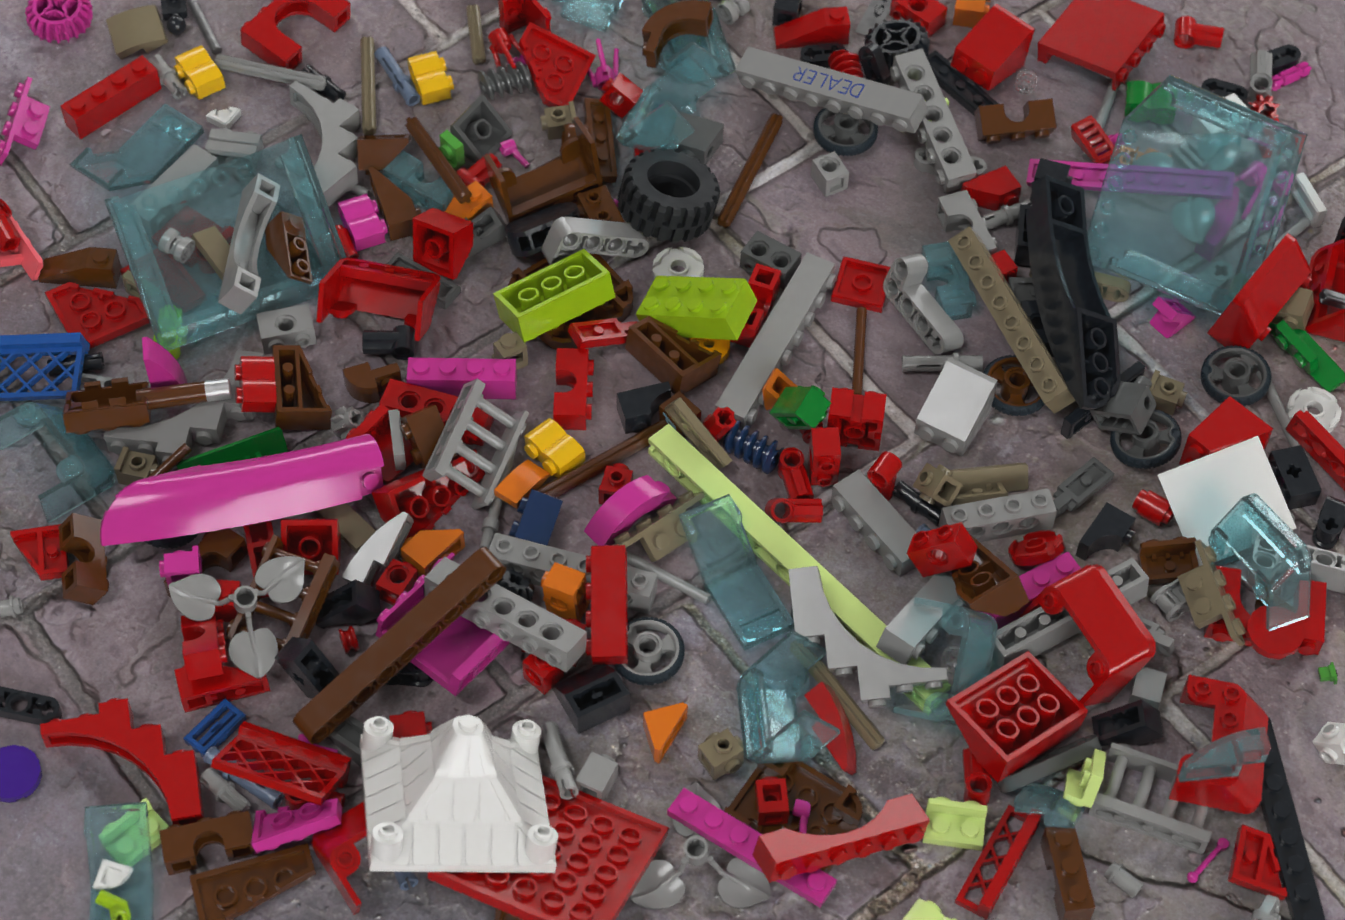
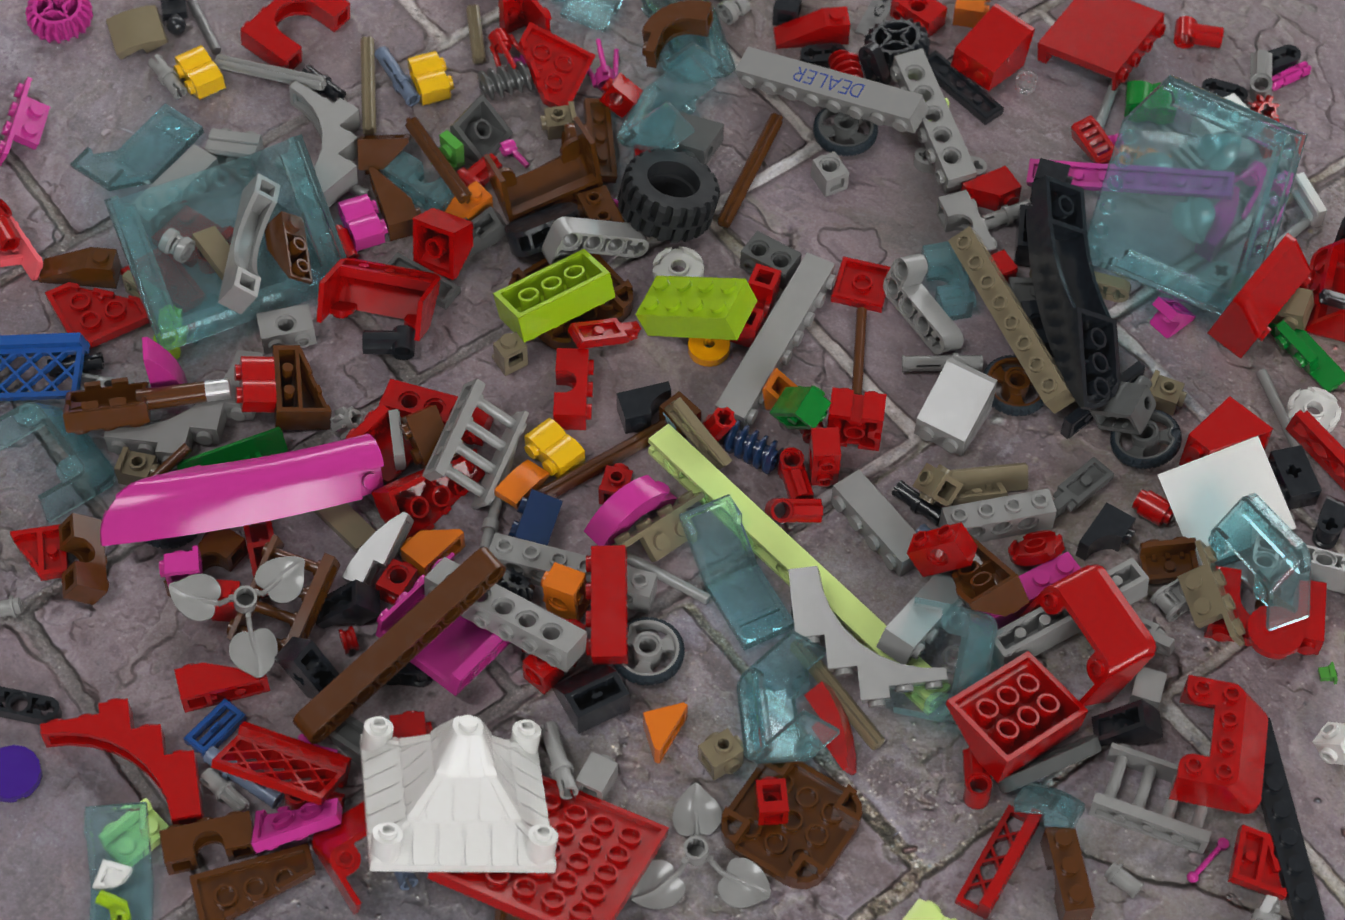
(111, 97): red brick -> none
(203, 647): red arch -> none
(224, 118): white tile -> none
(311, 538): red slope -> none
(366, 384): reddish brown brick -> none
(451, 374): dark pink brick -> none
(670, 355): reddish brown wedge -> none
(740, 841): dark pink plate -> none
(791, 853): red arch -> none
(802, 810): dark pink hand -> none
(884, 473): red piece -> none
(955, 823): yellowish green bracket -> none
(994, 124): reddish brown arch -> none
(1083, 786): yellowish green bracket -> none
(1227, 755): clear light blue slope -> none
(1240, 366): dark grey wheel -> none

